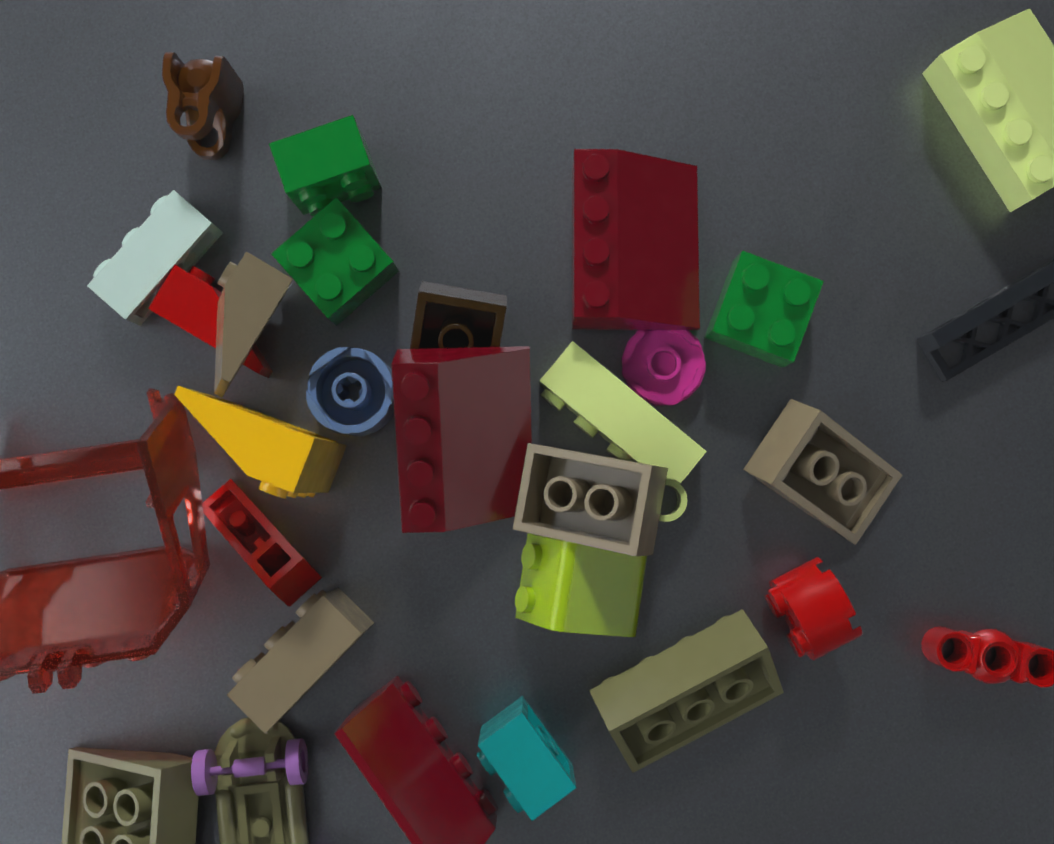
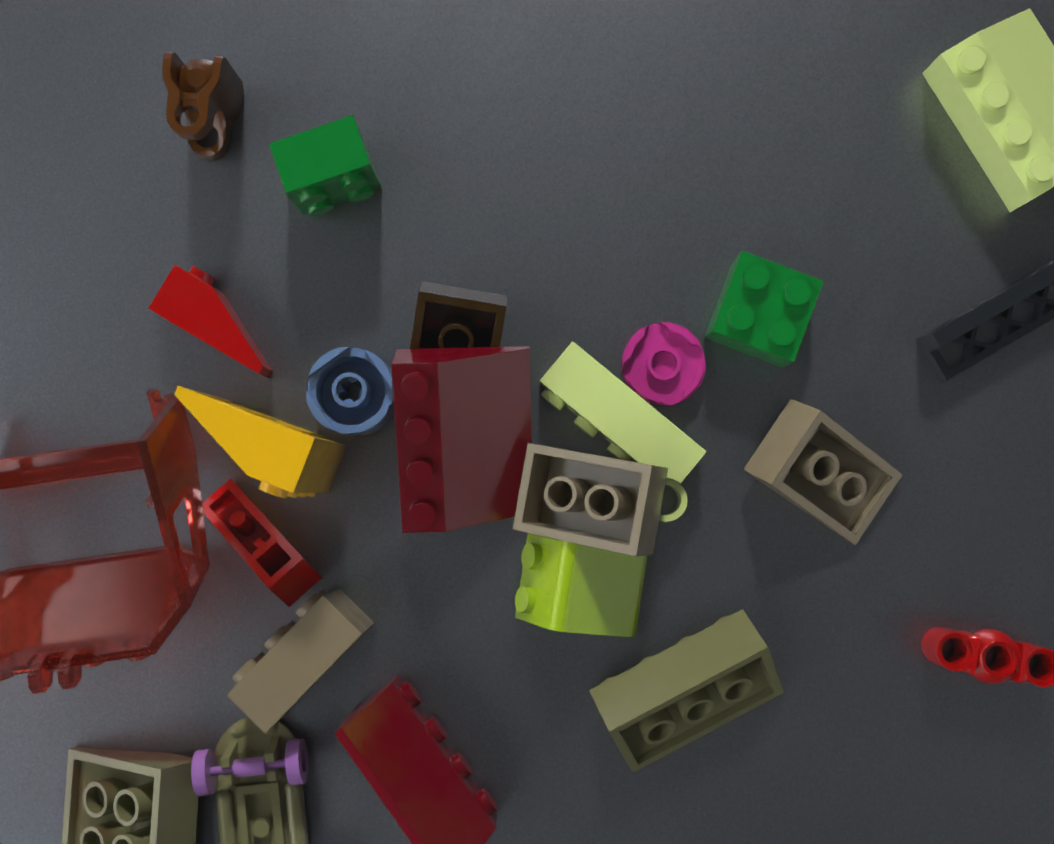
(168, 237): light aqua brick -> none
(244, 309): dark tan slope -> none
(335, 261): green brick -> none
(525, 759): teal brick -> none
(634, 242): dark red slope -> none
(813, 609): red brick -> none

